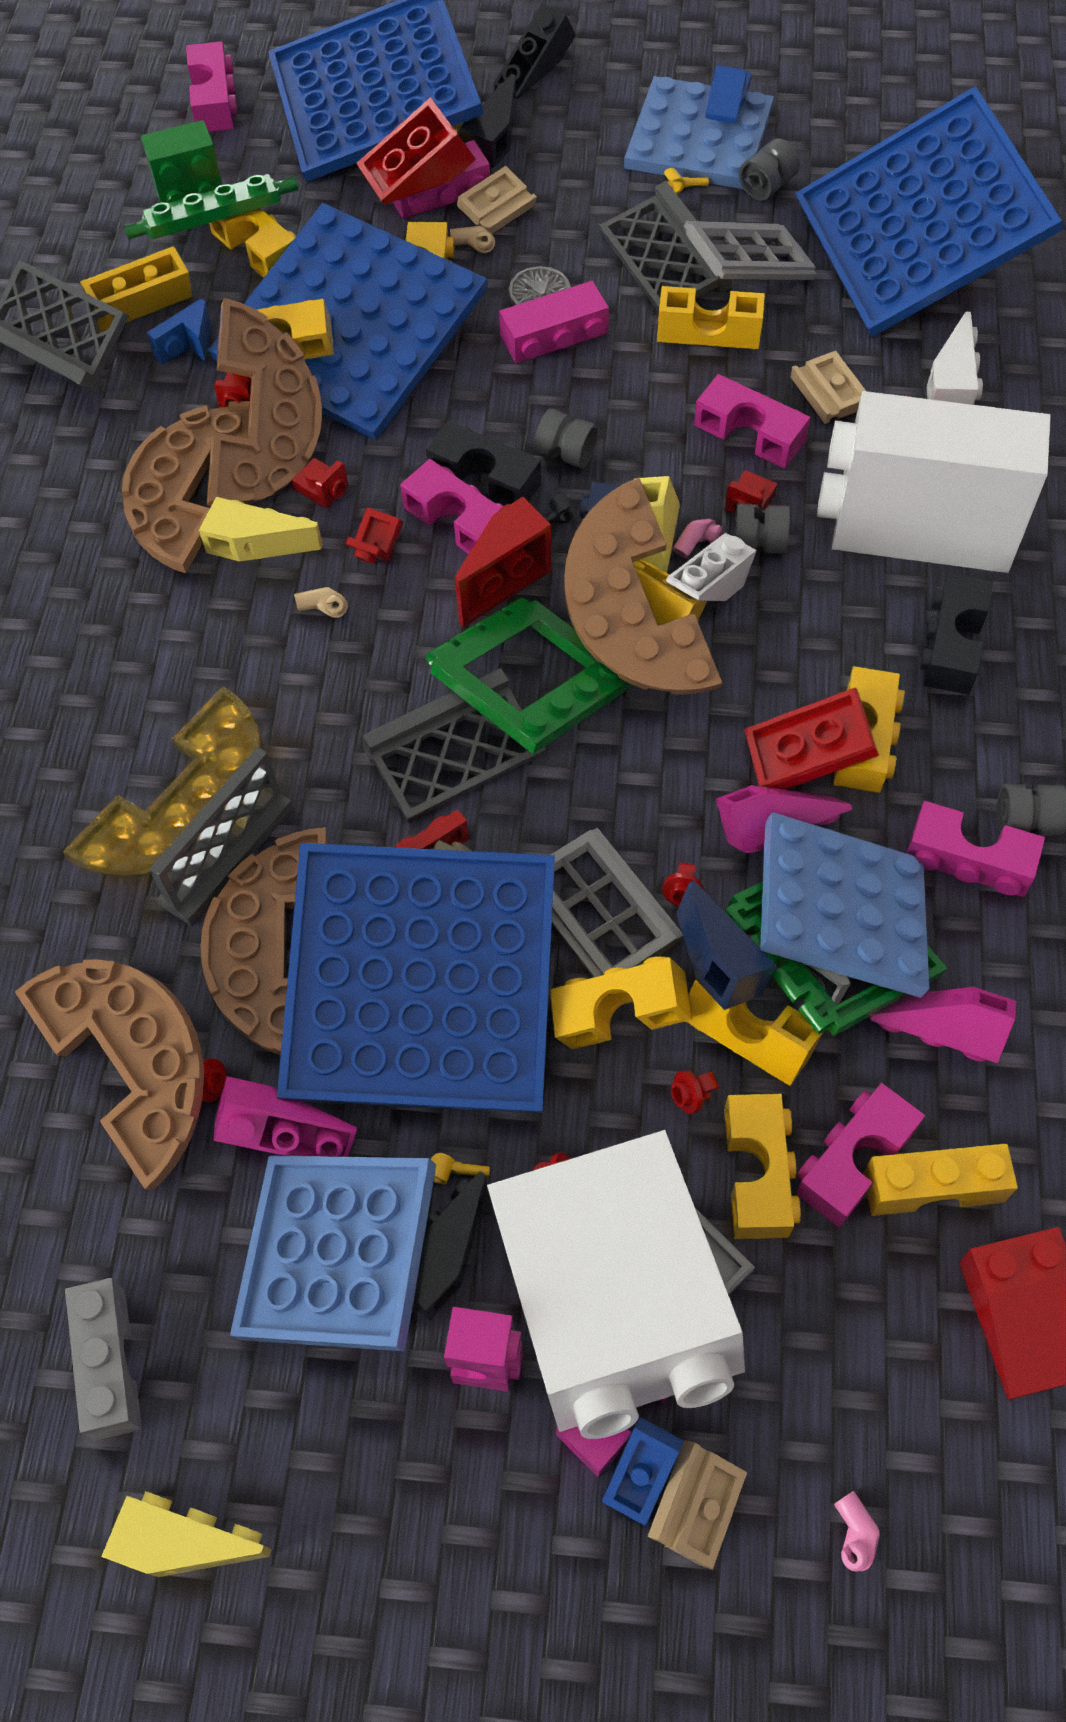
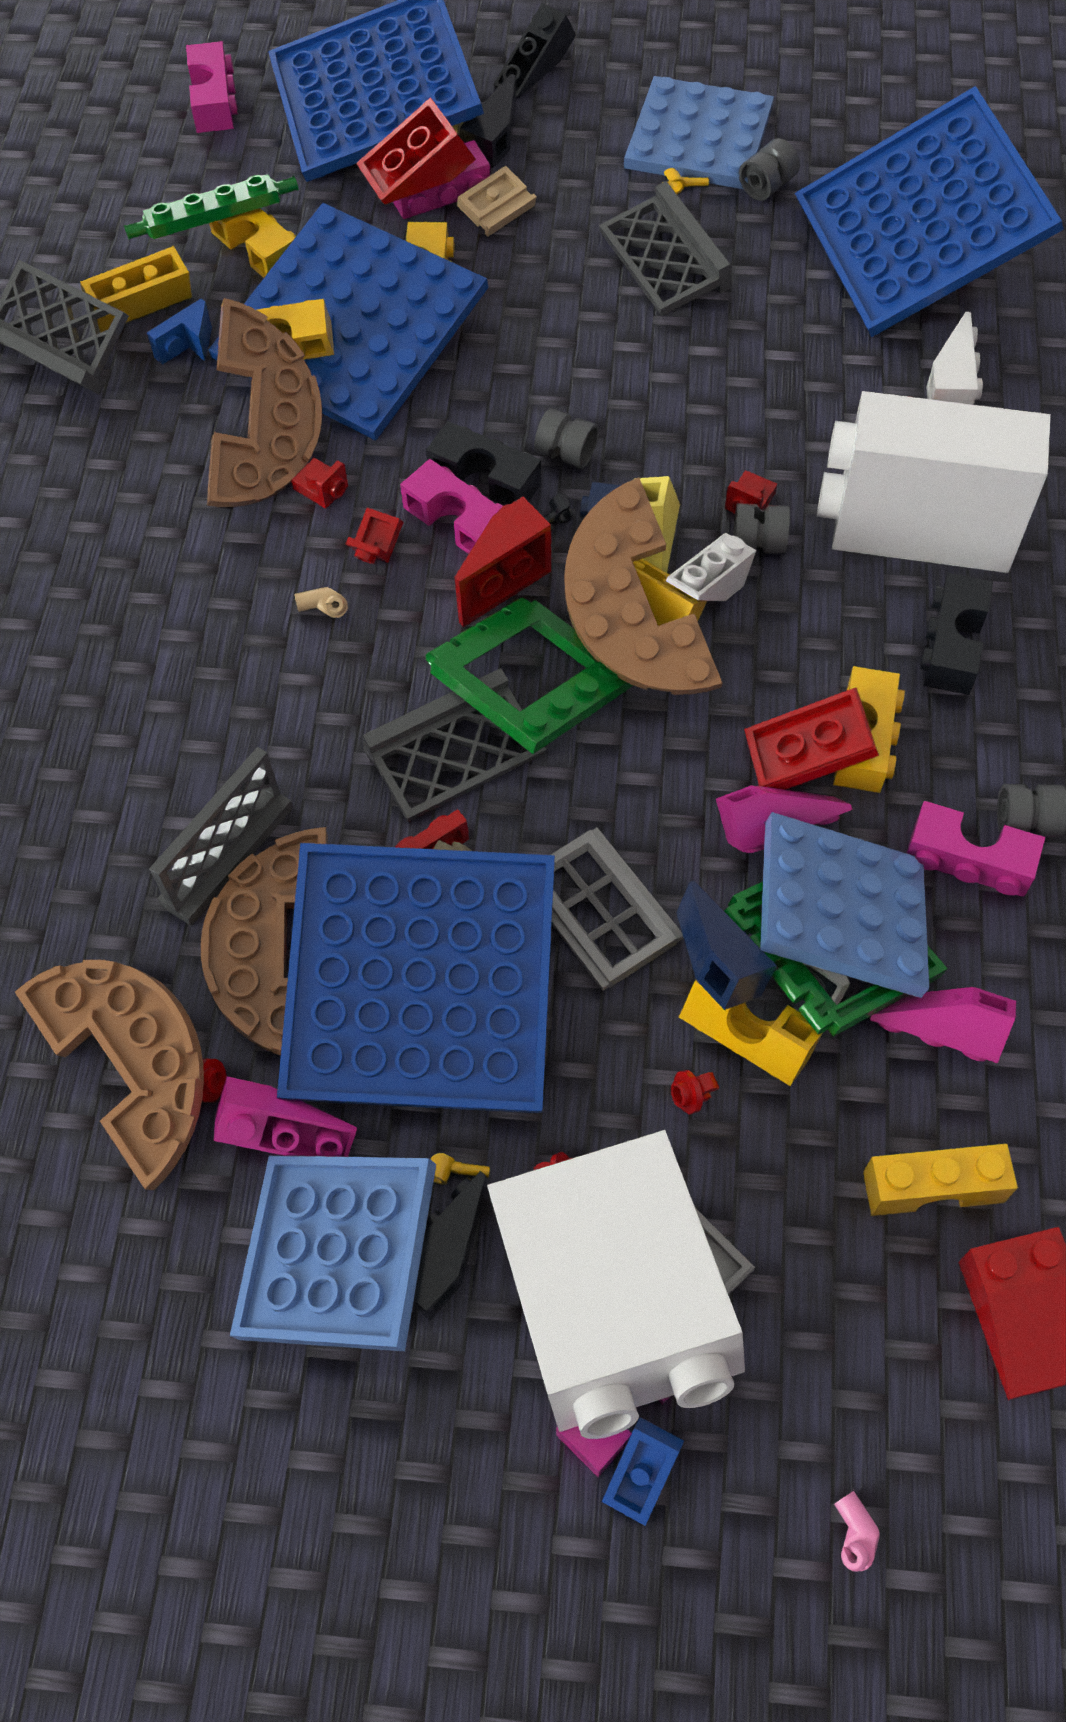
(102, 1380): light grey arch -> none
(131, 839): clear yellow plate -> none
(165, 477): medium nougat plate -> none
(169, 1544): light yellow slope -> none
(181, 161): green brick -> none
(233, 388): red bracket -> none
(253, 533): light yellow slope -> none
(475, 236): tan arm -> none
(483, 1349): dark pink arch -> none
(536, 283): light grey wheel -> none
(554, 321): dark pink brick -> none
(585, 1006): yellow arch -> none
(676, 884): red plate -> none
(687, 323): yellow arch -> none
(697, 532): bright pink arm -> none
(697, 1504): tan plate -> none
(702, 233): light grey piece -> none
(727, 94): blue slope -> none
(732, 405): dark pink arch -> none
(760, 1127): yellow arch -> none
(828, 386): tan plate -> none
(880, 1123): dark pink arch -> none

